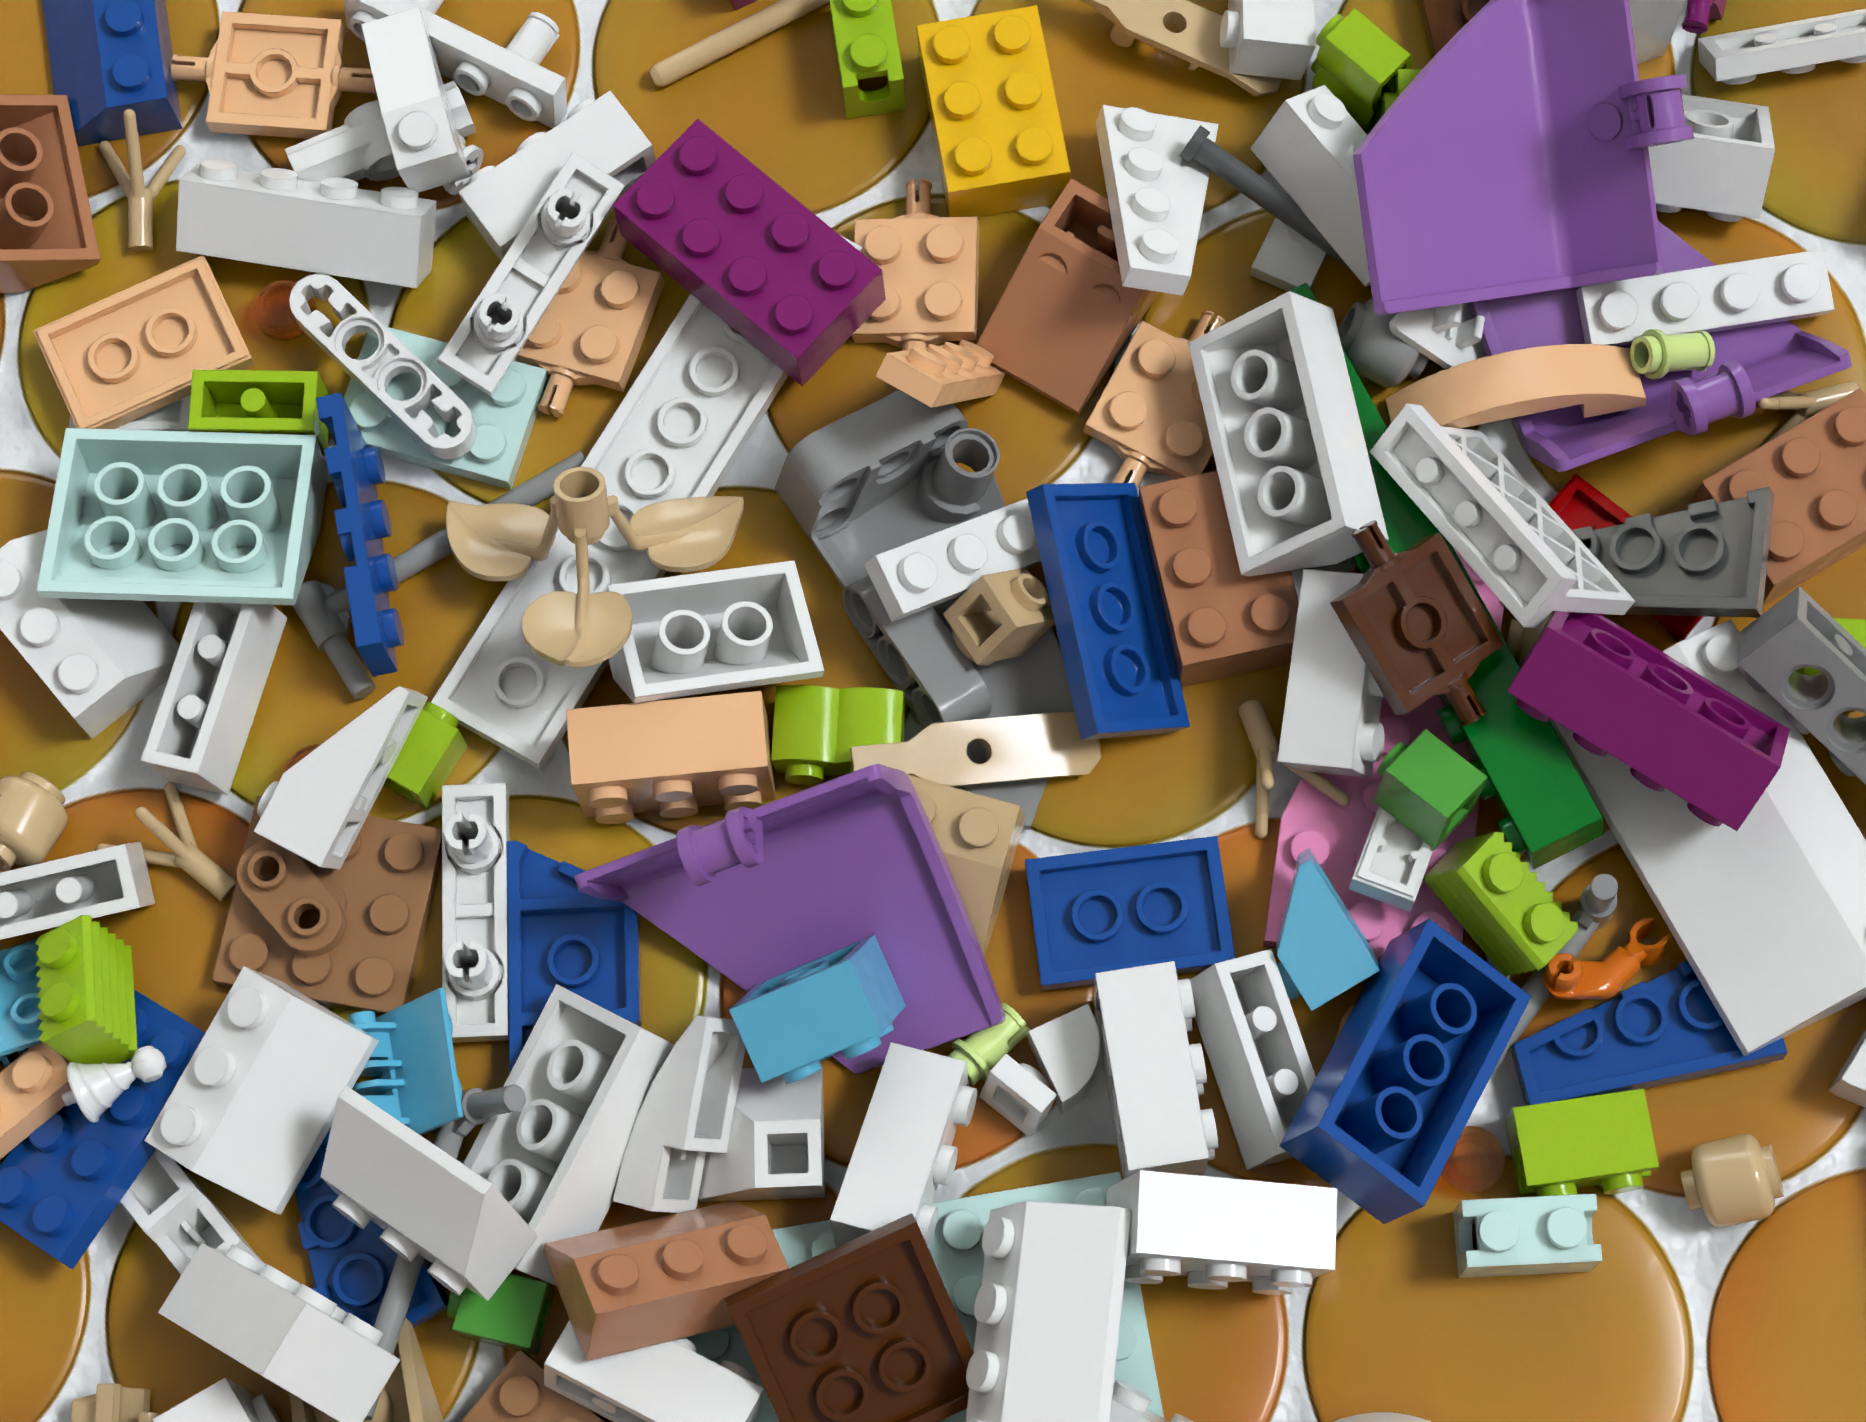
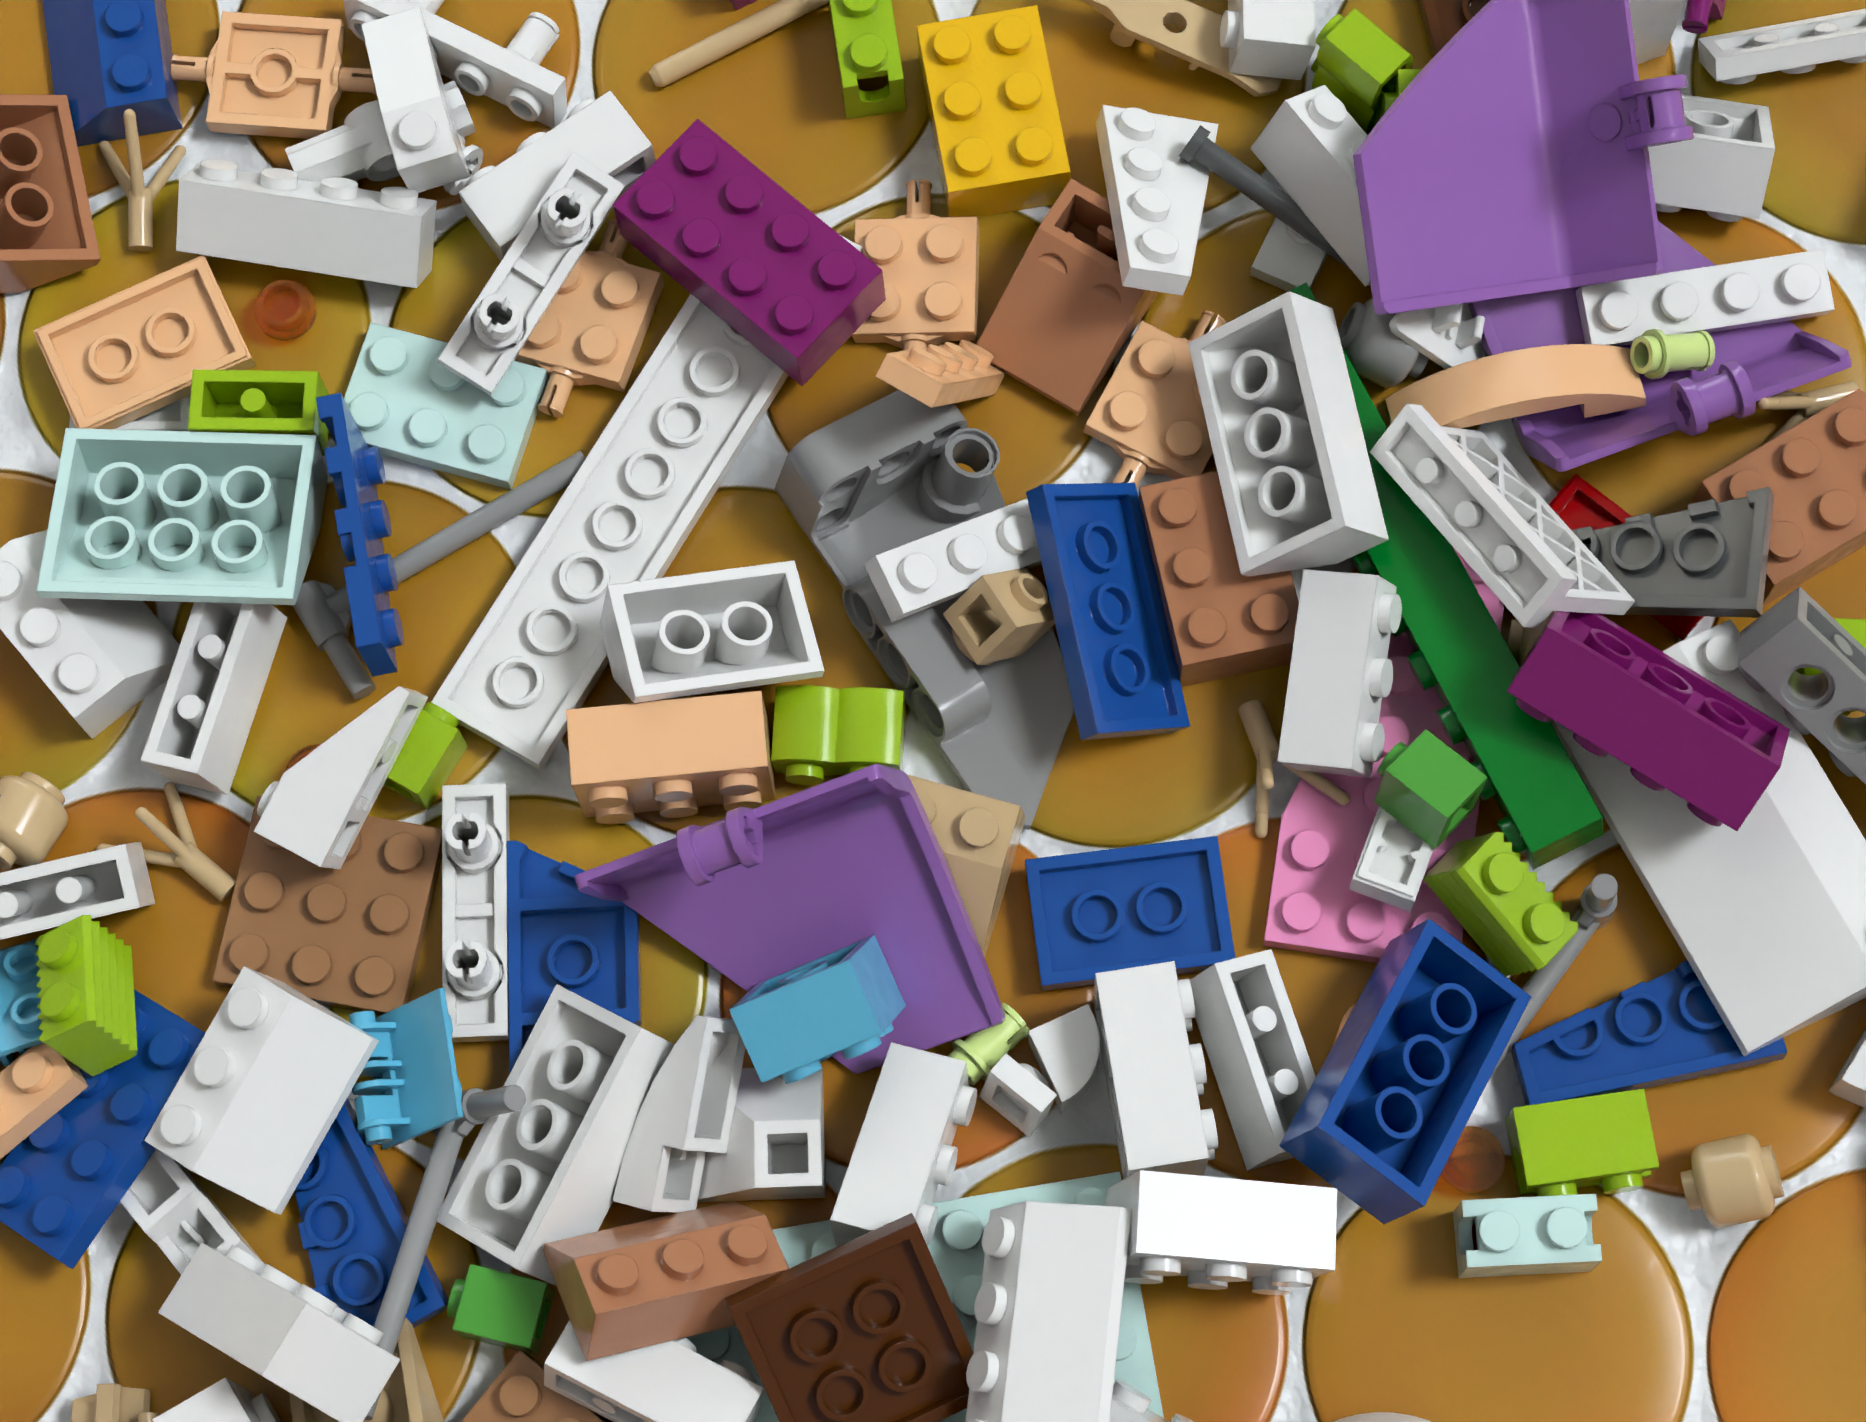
(99, 1085): white piece -> none
(289, 896): medium nougat plate -> none
(387, 362): white beam -> none
(421, 1199): white slope -> none
(586, 628): tan plant -> none
(1015, 748): tan piece -> none
(1319, 939): medium azure slope -> none
(1417, 624): reddish brown plate -> none
(1605, 978): orange arm -> none

